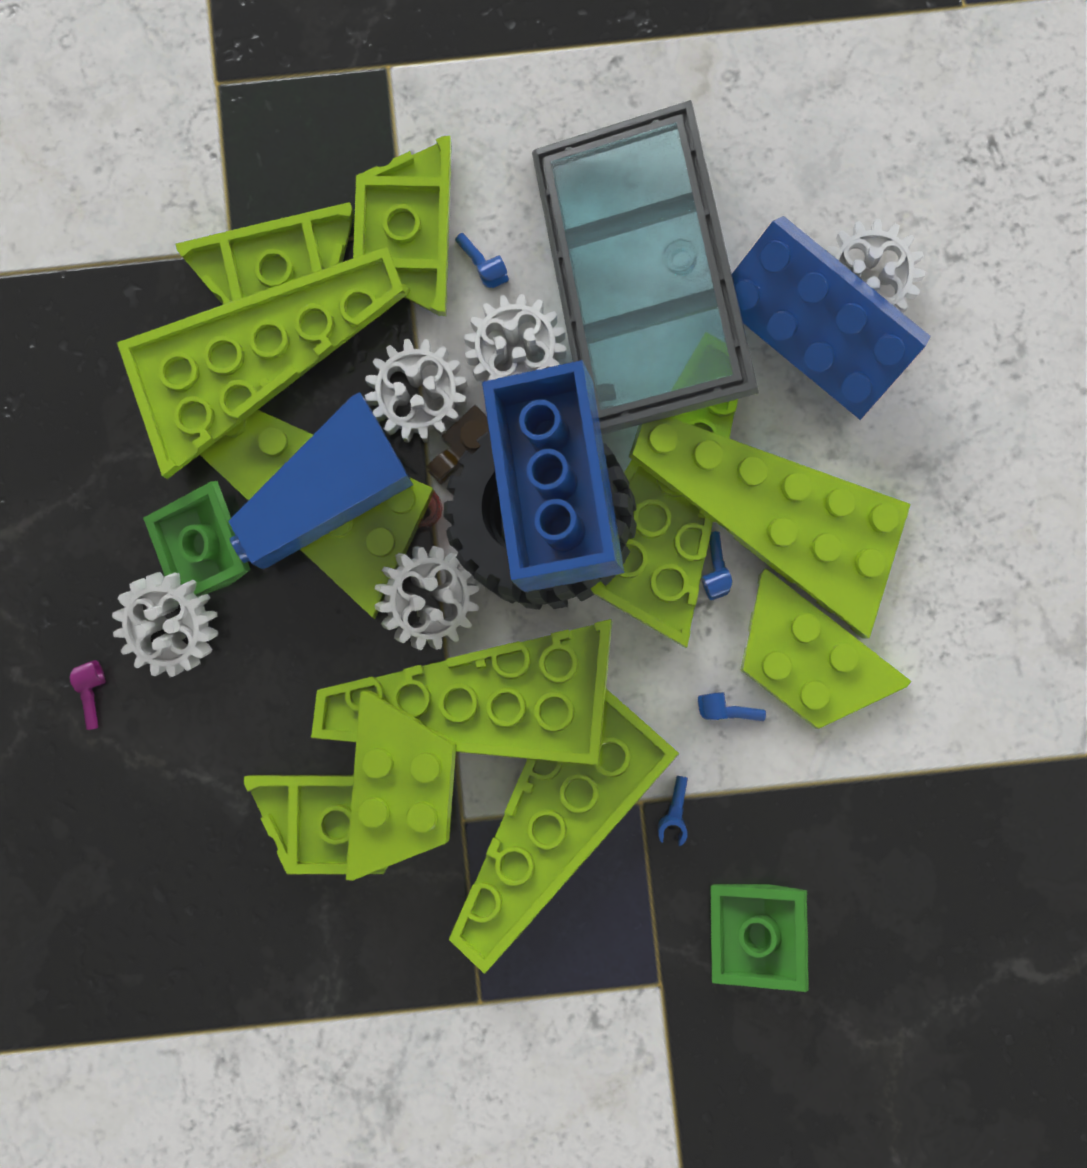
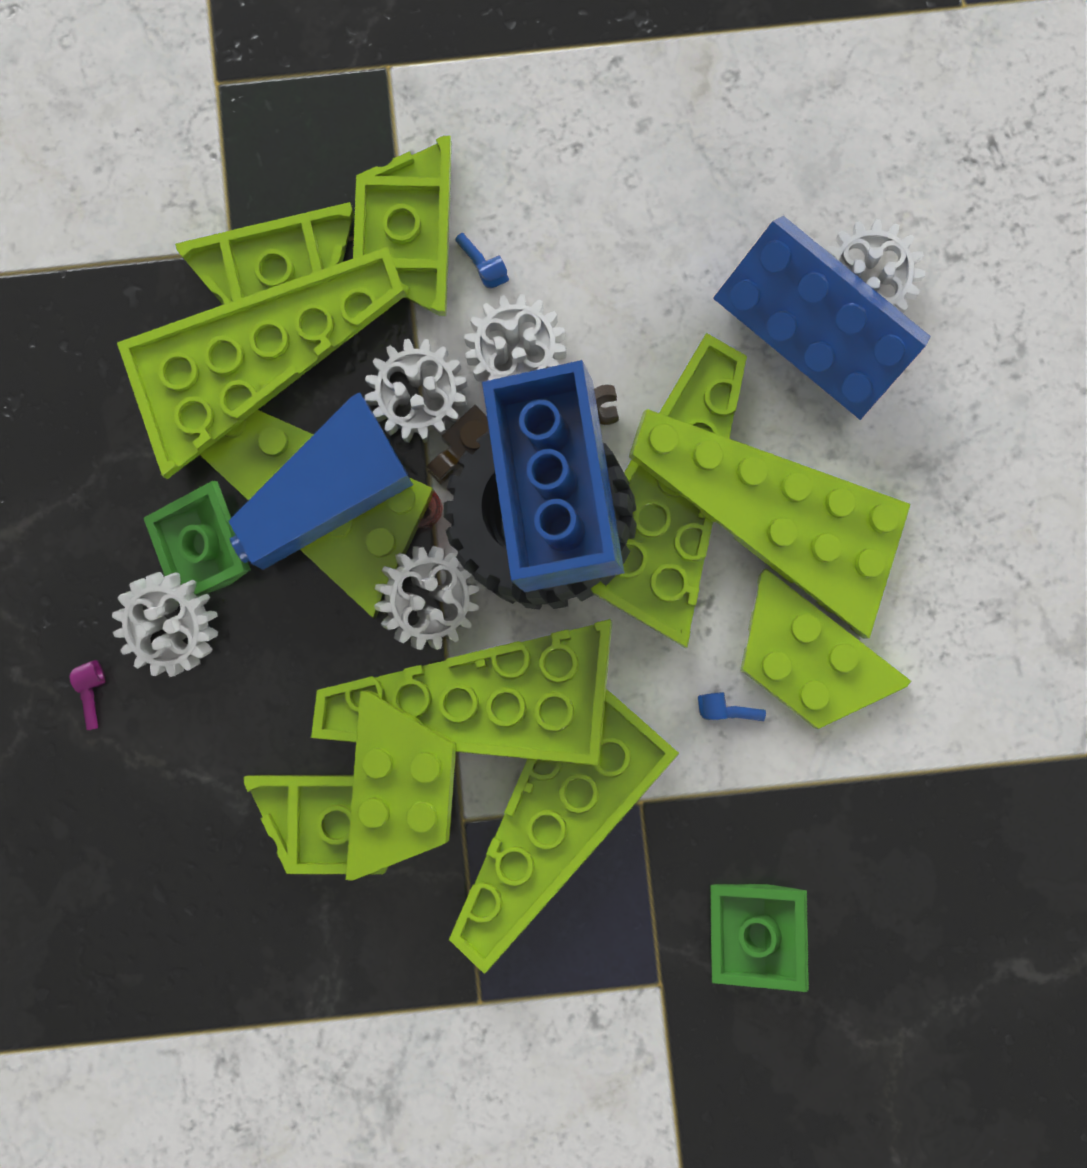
(644, 268): clear light blue door -> none
(675, 812): blue hand -> none
(720, 581): blue hand -> none

